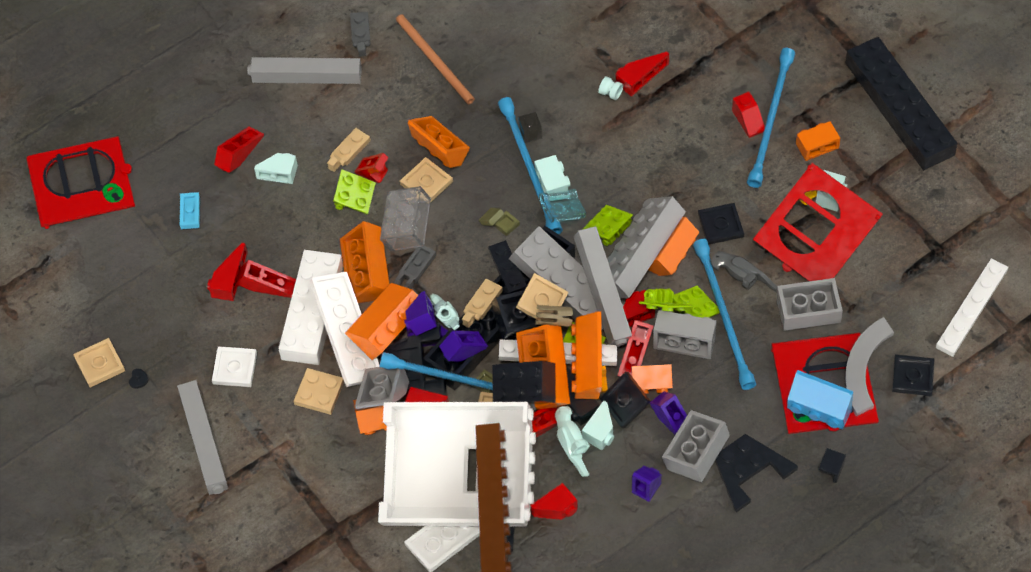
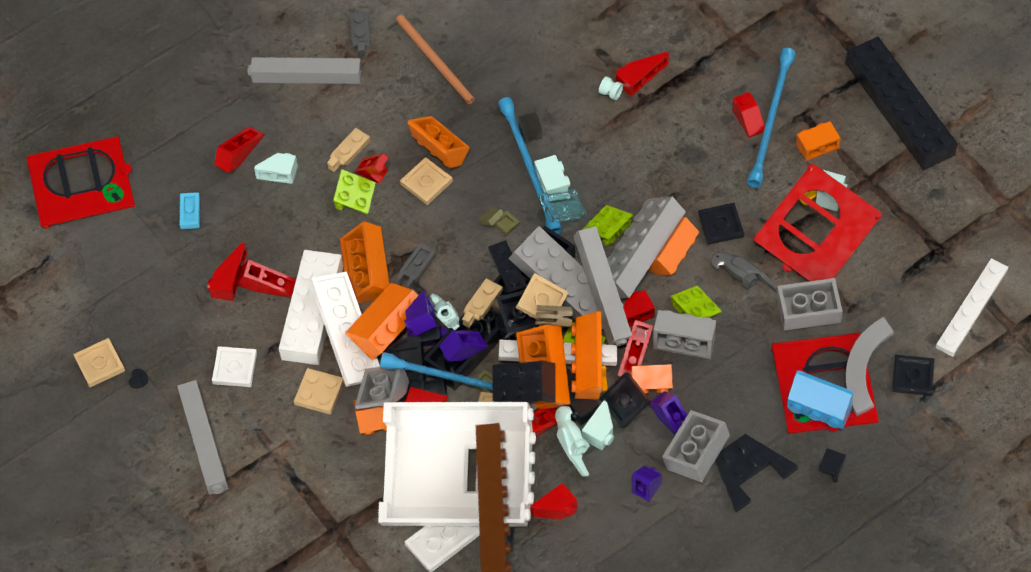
(405, 218): clear brick -> none
(662, 299): lime hinge -> none
(746, 378): dark azure hose -> none

